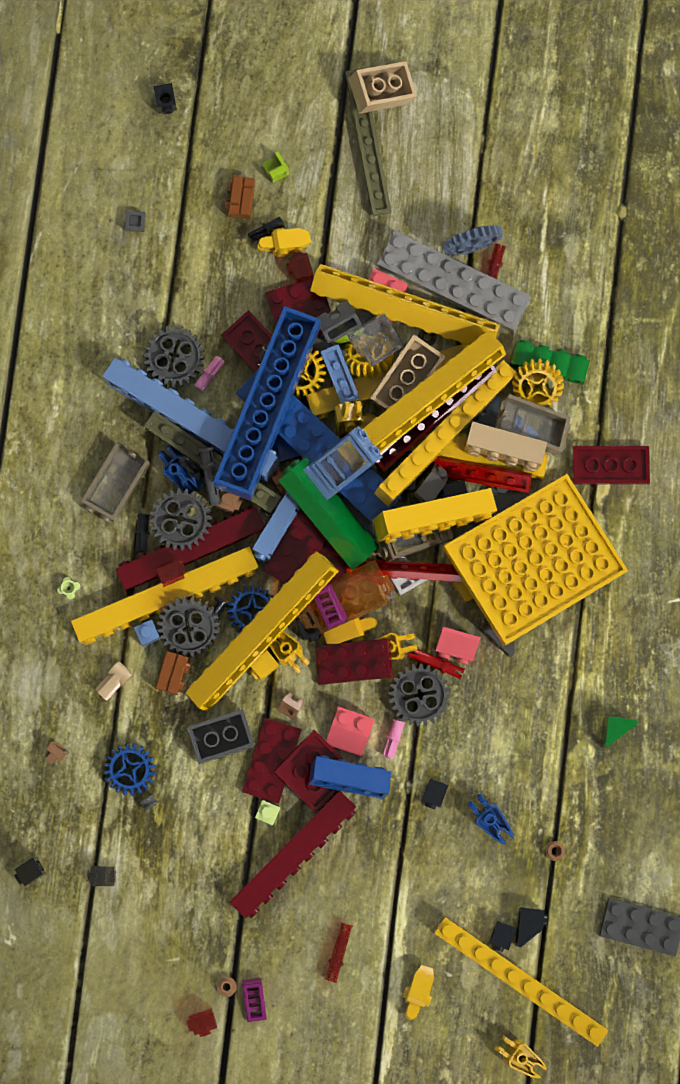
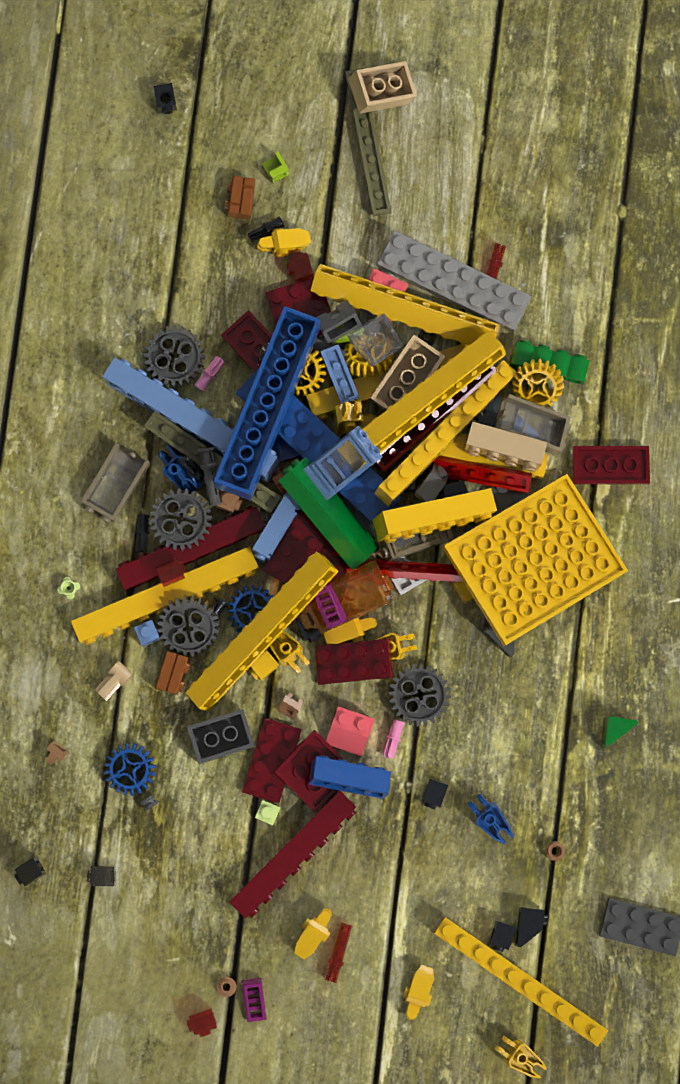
(135, 221): dark grey plate -> none
(314, 932): none -> yellow hinge
(437, 663): red pin -> none
(457, 645): coral slope -> none
(472, 240): sand blue gear -> none

